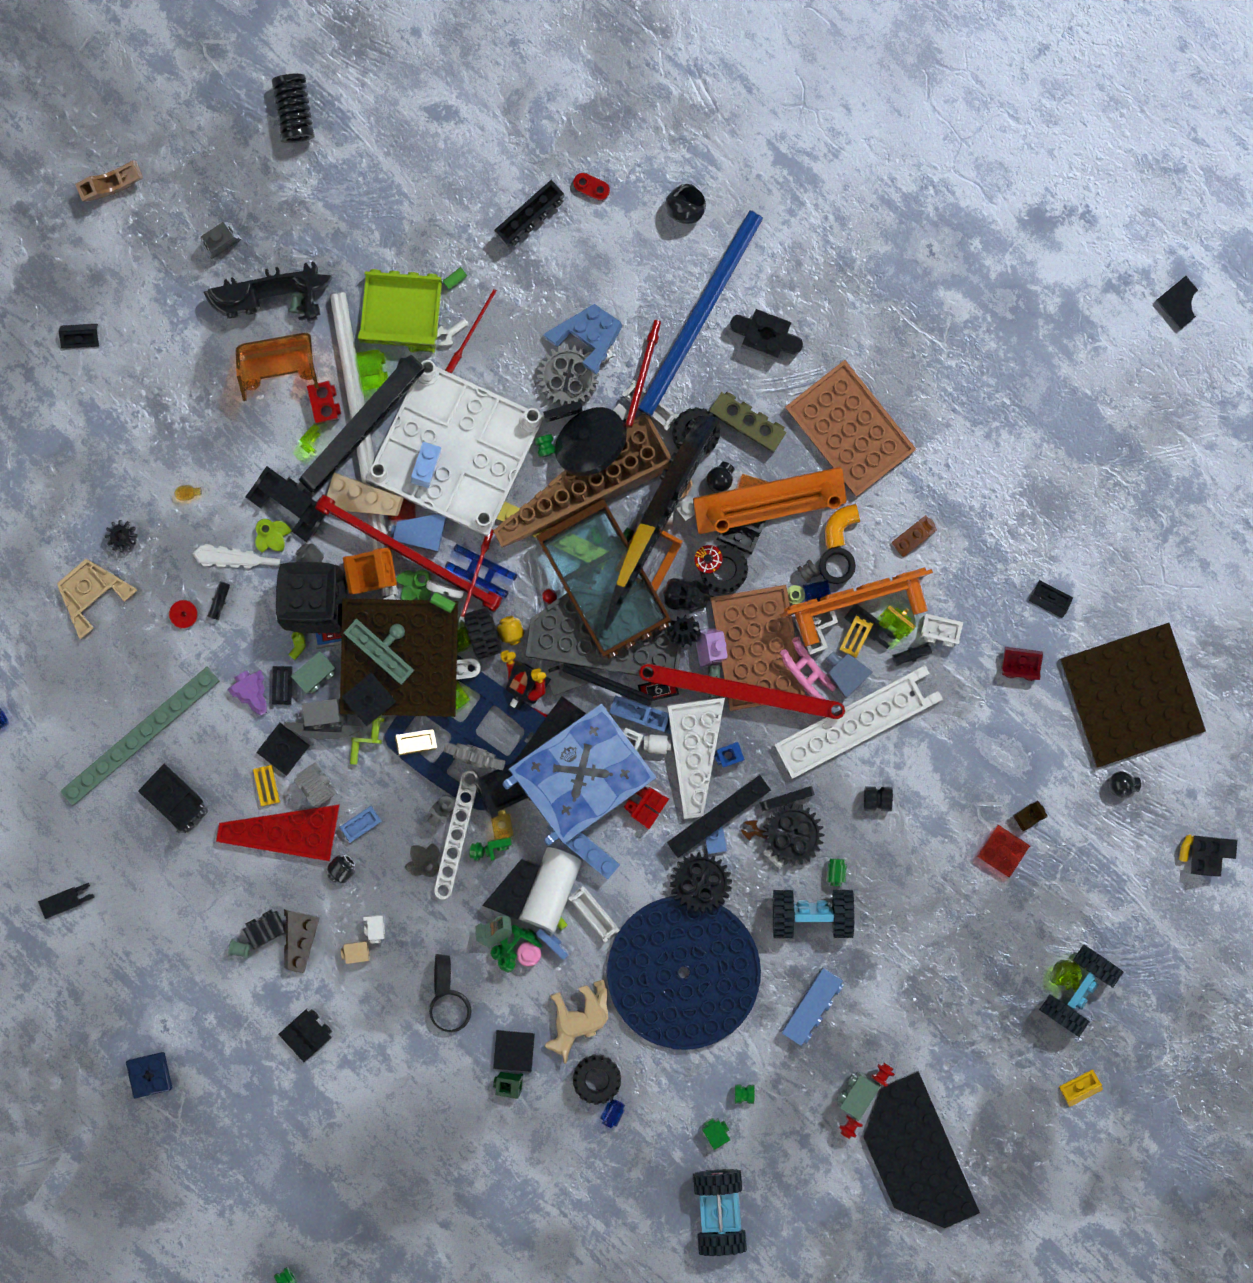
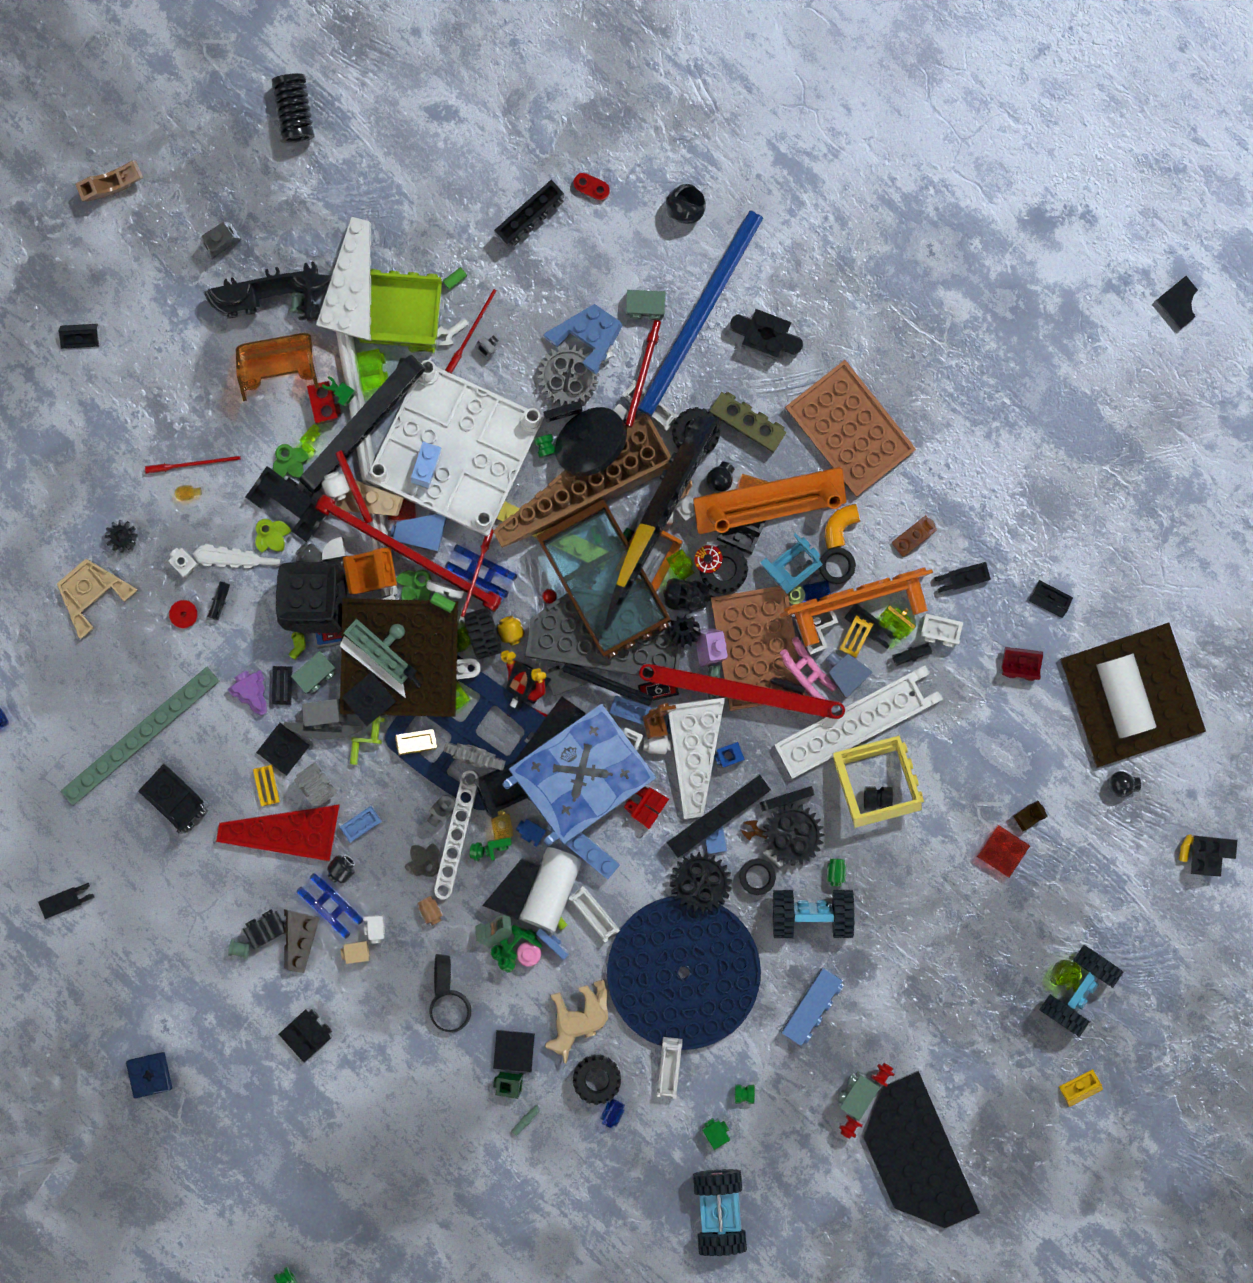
(165, 467): none -> red piece
(189, 565): none -> white brick
(292, 463): none -> bright green plate
(330, 917): none -> clear blue piece
(334, 549): none -> white brick
(335, 486): none -> white head
(343, 391): none -> green piece
(349, 292): none -> white wing
(353, 486): none -> red bar
(367, 661): none -> white sticker
(410, 672): none -> black hand
(430, 911): none -> medium nougat brick
(487, 347): none -> black tile
(525, 1120): none -> sand green piece
(530, 831): none -> blue brick
(645, 304): none -> sand green brick
(654, 721): none -> dark orange bracket
(669, 1067): none -> white container
(681, 564): none -> clear neon green brick
(757, 891): none -> black tyre
(779, 573): none -> medium azure window
(788, 685): none -> black piece
(870, 750): none -> light yellow window
(965, 577): none -> black hinge
(1126, 696): none -> white brick

